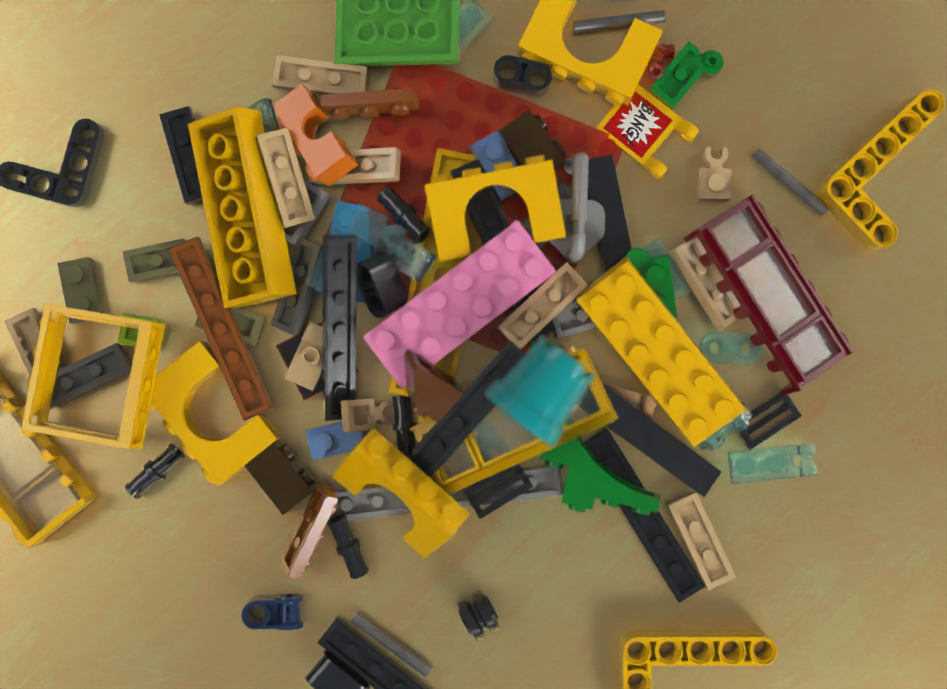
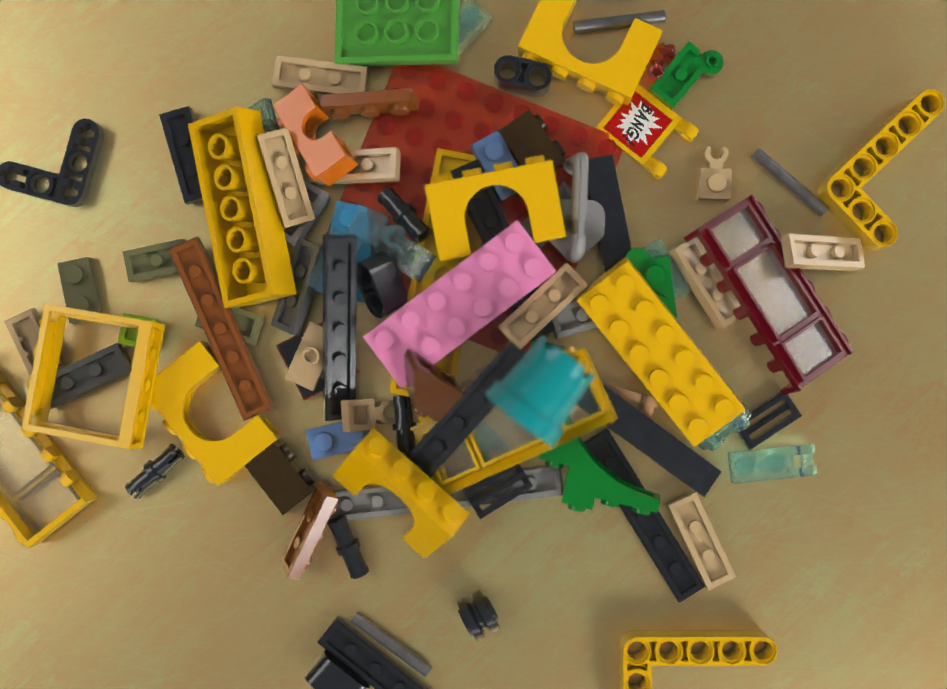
(276, 611): dark blue piece -> none
(729, 348): clear light blue plate -> none
(822, 252): none -> tan plate

